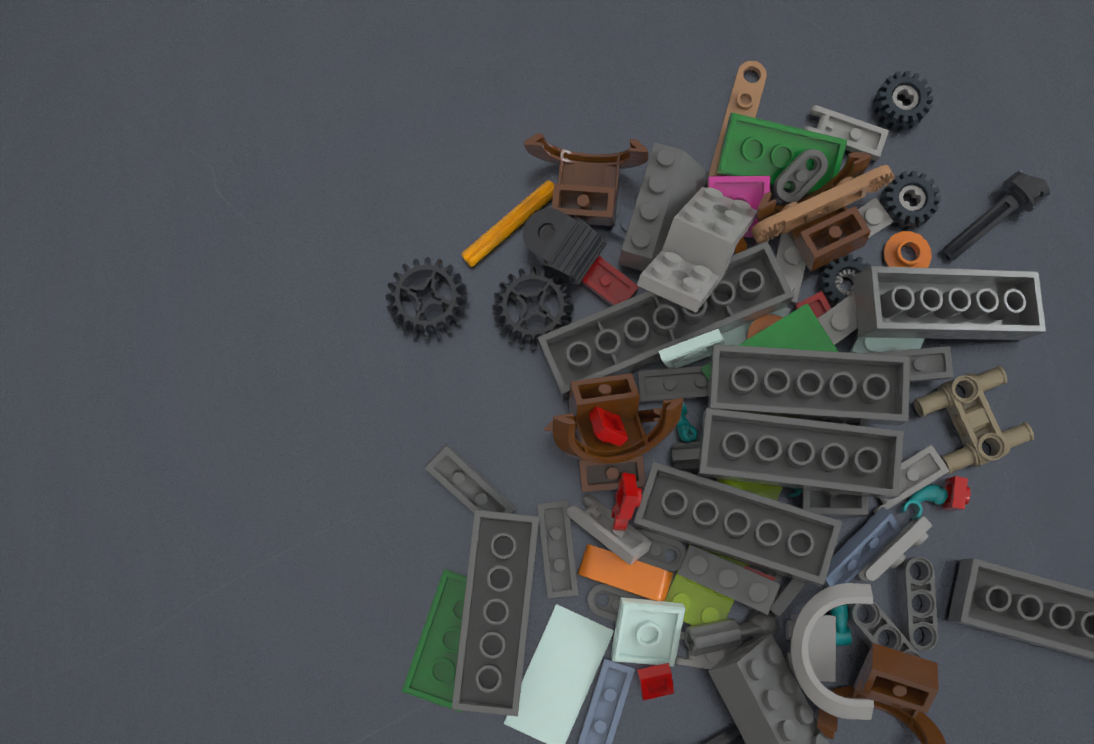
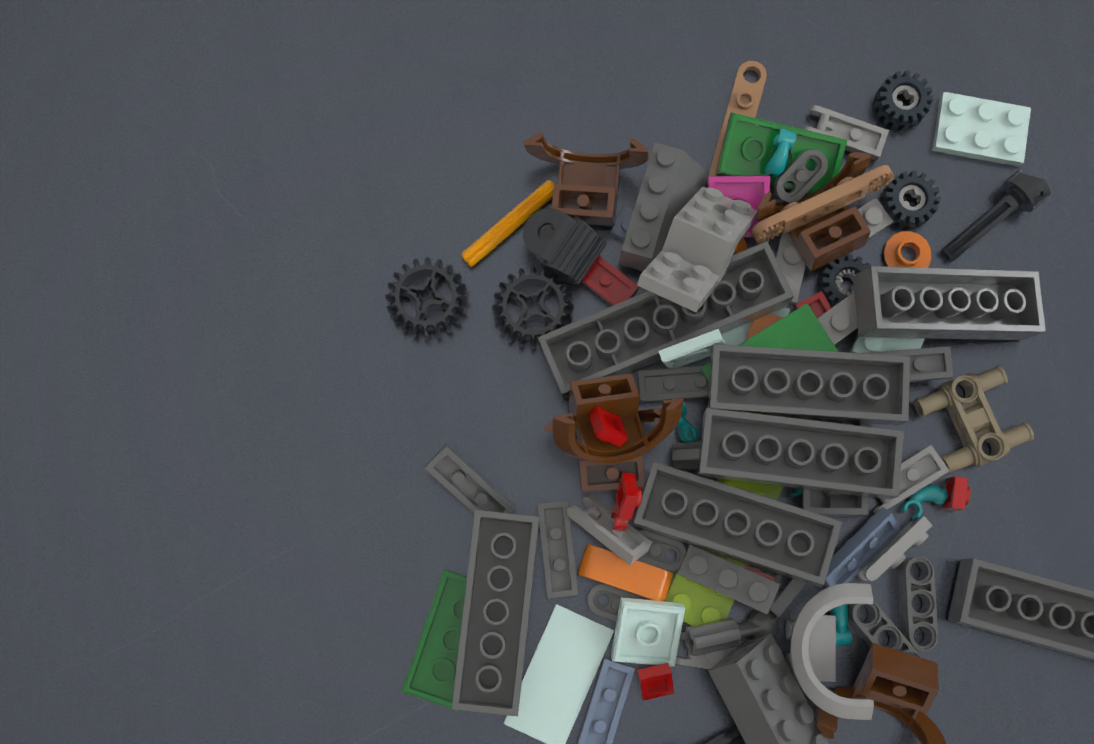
(778, 161): none -> teal arm
(981, 129): none -> light aqua plate

